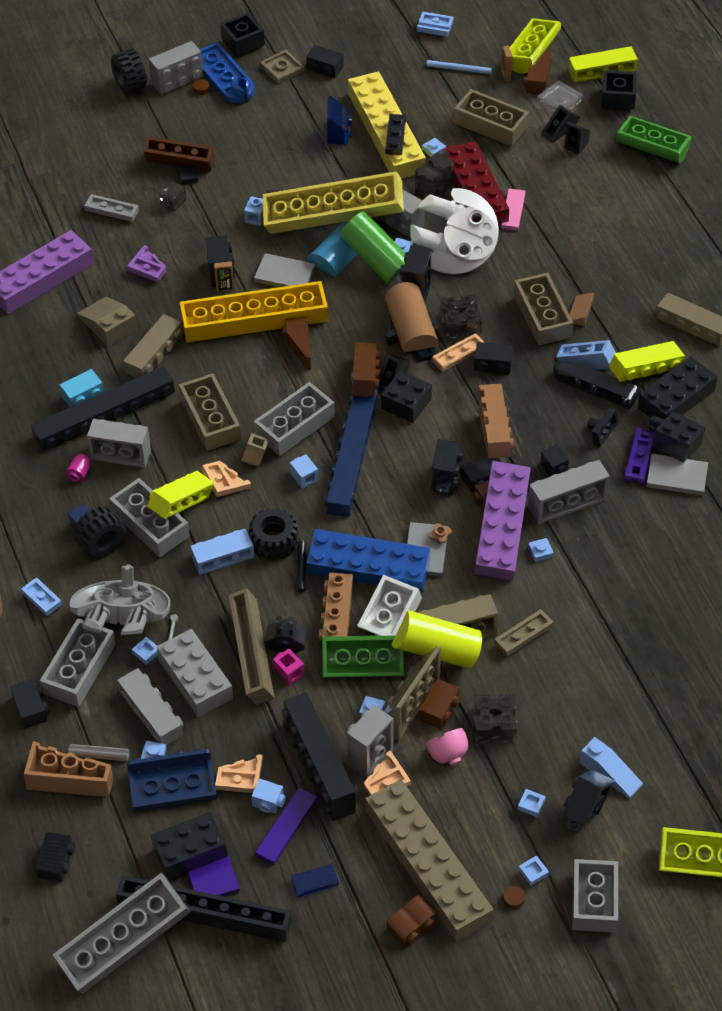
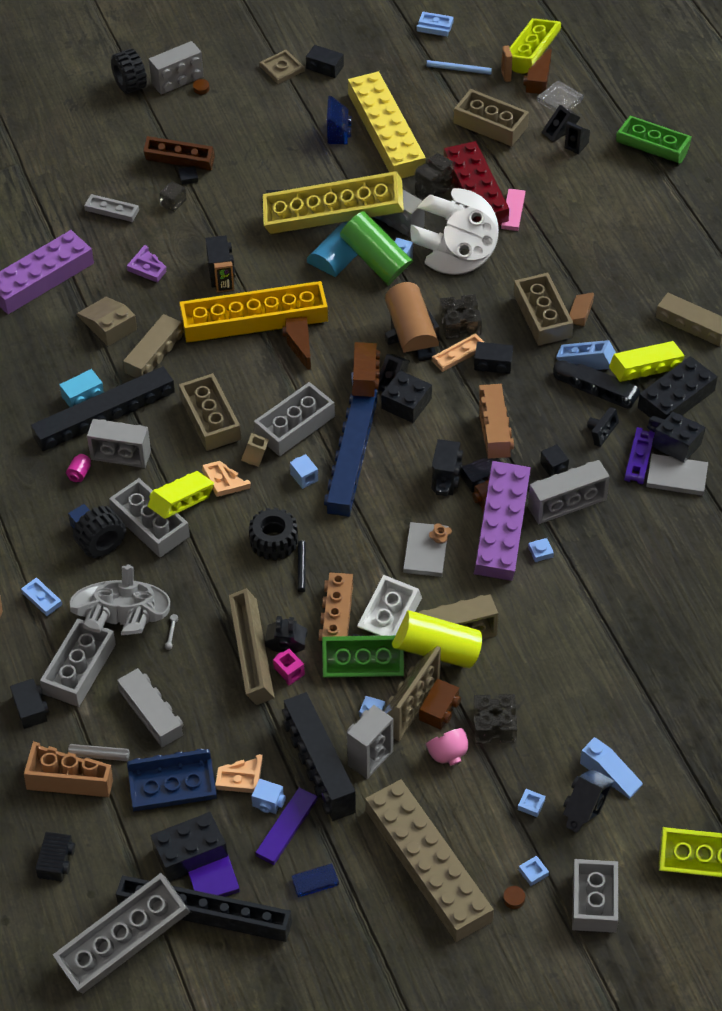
(145, 650): light blue plate -> none
(152, 749): light blue plate -> none
(194, 672): light grey brick -> none
(222, 551): light blue brick -> none
(226, 74): blue plate -> none
(242, 34): black brick -> none
(254, 211): light blue brick -> none
(283, 271): light grey tile -> none
(367, 558): blue brick -> none
(386, 774): light nougat wing -> none
(395, 134): black plate -> none
(411, 921): reddish brown brick -> none
(417, 269): black brick -> none
(433, 146): light blue plate -> none
(523, 632): dark tan plate -> none
(593, 65): neon yellow brick -> none
(619, 89): black brick -> none

